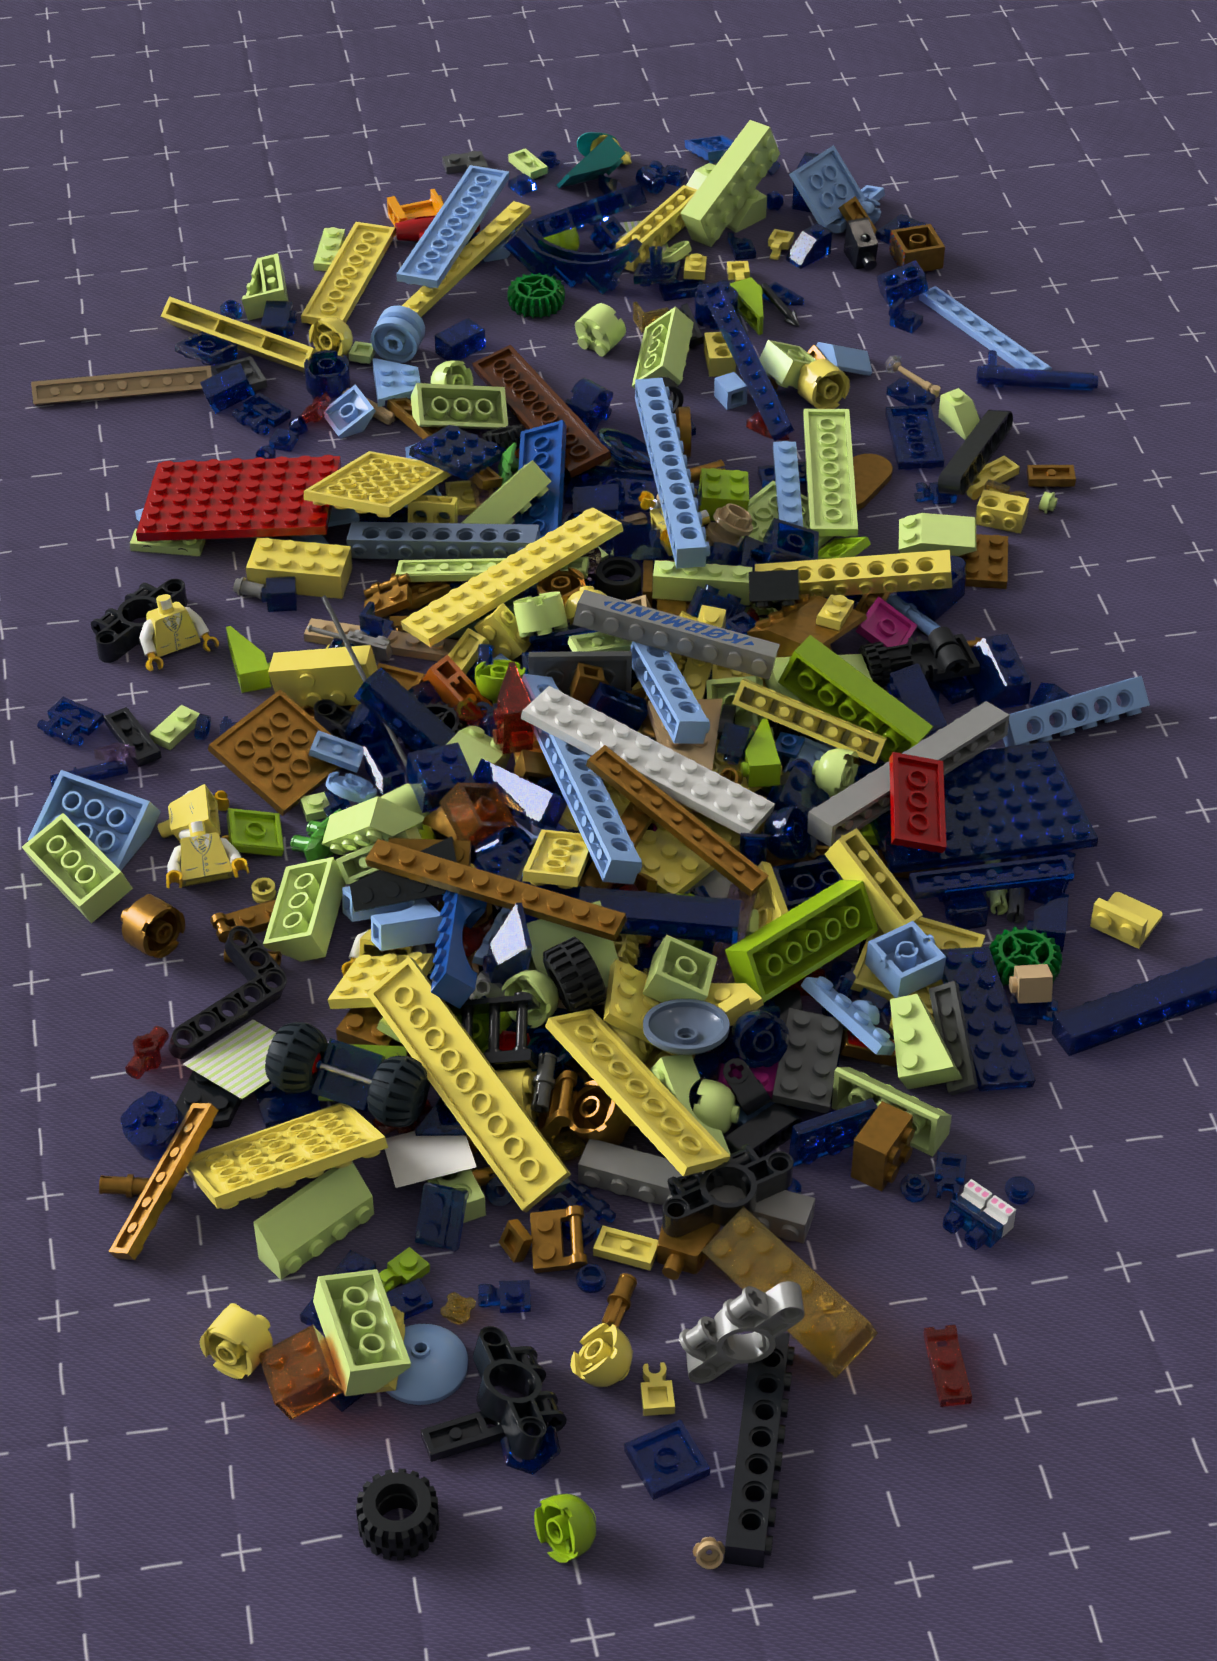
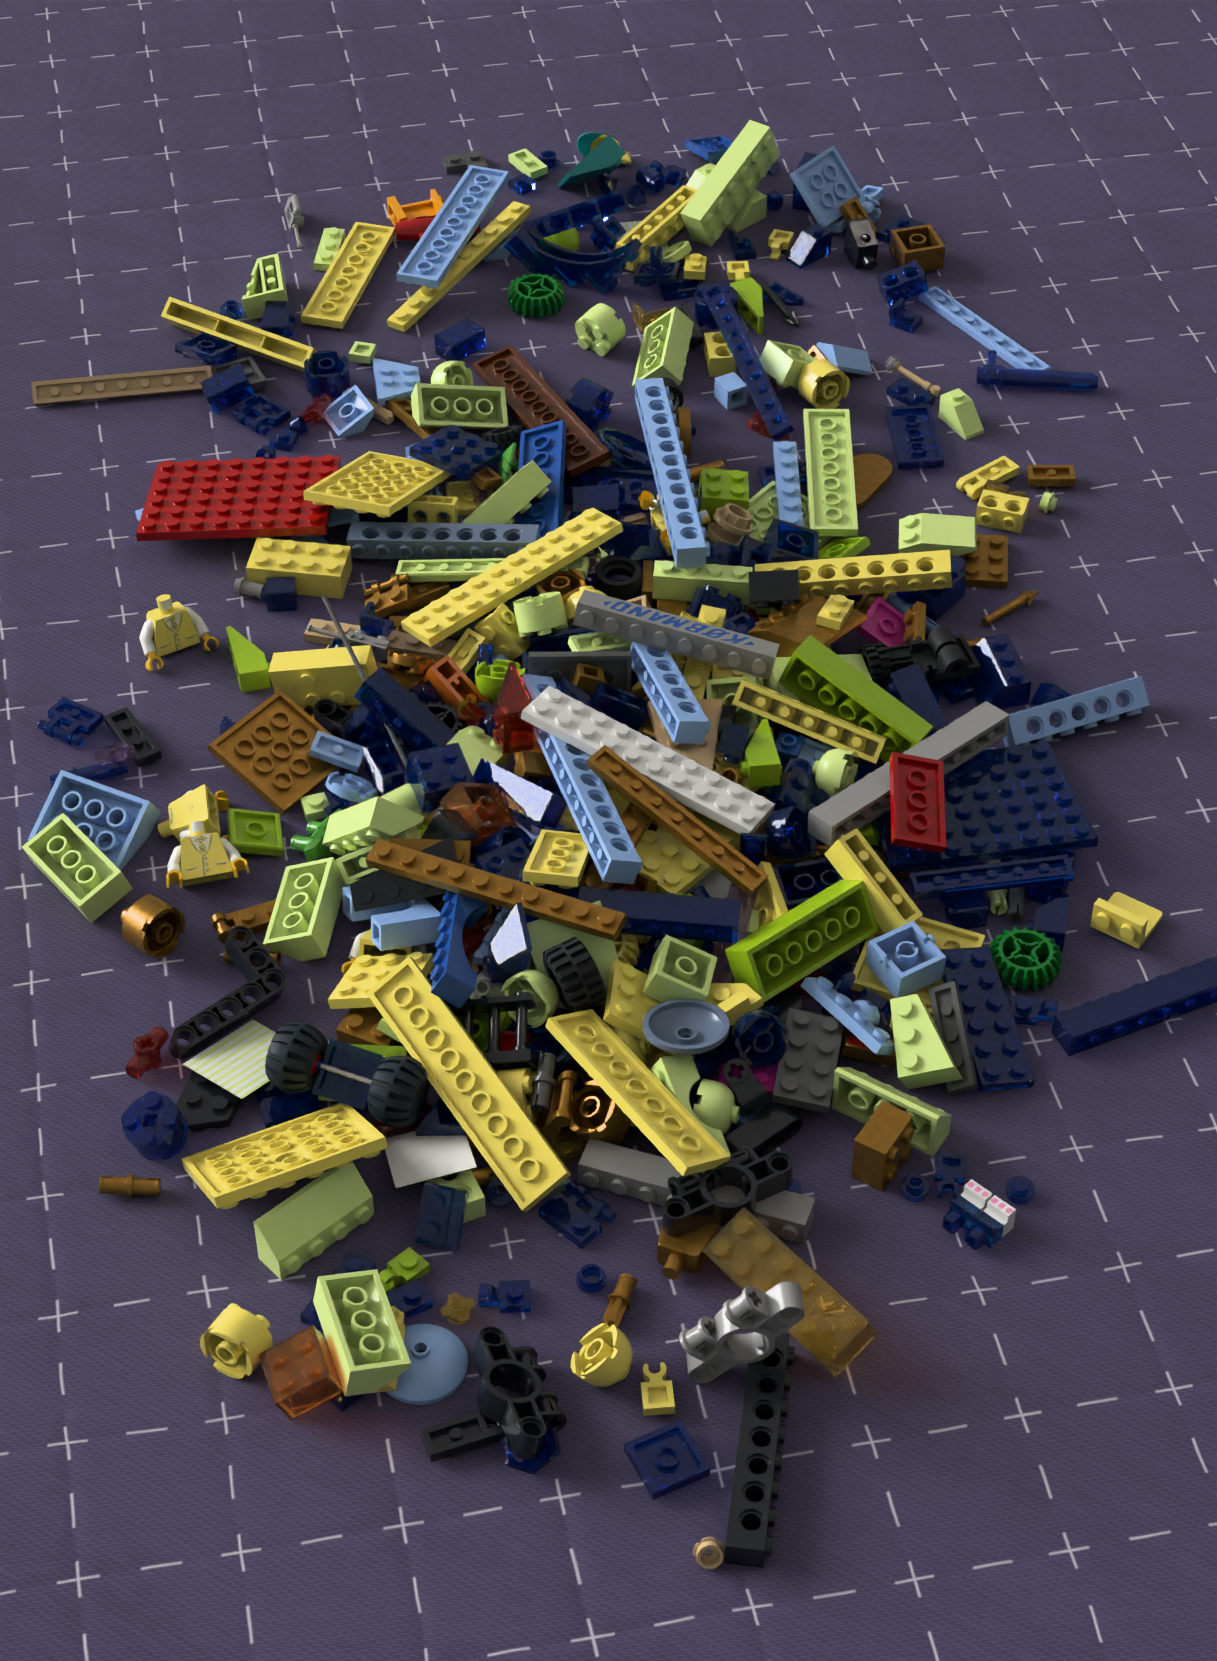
(115, 630): black piece -> none
(163, 1181): pearl gold plate -> none
(175, 727): yellowish green plate -> none
(180, 547): yellowish green plate -> none
(202, 726): clear blue tile -> none
(263, 884): light yellow bush -> none
(293, 215): none -> light grey piece
(331, 334): light yellow cylinder -> none
(397, 1536): black tyre -> none
(398, 334): light blue wheel -> none
(419, 663): none -> pearl gold plate
(447, 824): none -> black slope
(515, 1240): pearl gold plate -> none
(548, 1239): pearl gold plate -> none
(566, 1526): lime cylinder -> none
(575, 692): none -> clear blue cone
(626, 1248): light yellow plate -> none
(829, 1132): clear blue plate -> none
(915, 622): none -> pearl gold plate
(931, 493): clear blue plate -> none
(947, 1366): clear red plate -> none
(975, 452): black beam -> none
(1025, 598): none -> pearl gold piece
(1032, 983): tan brick -> none

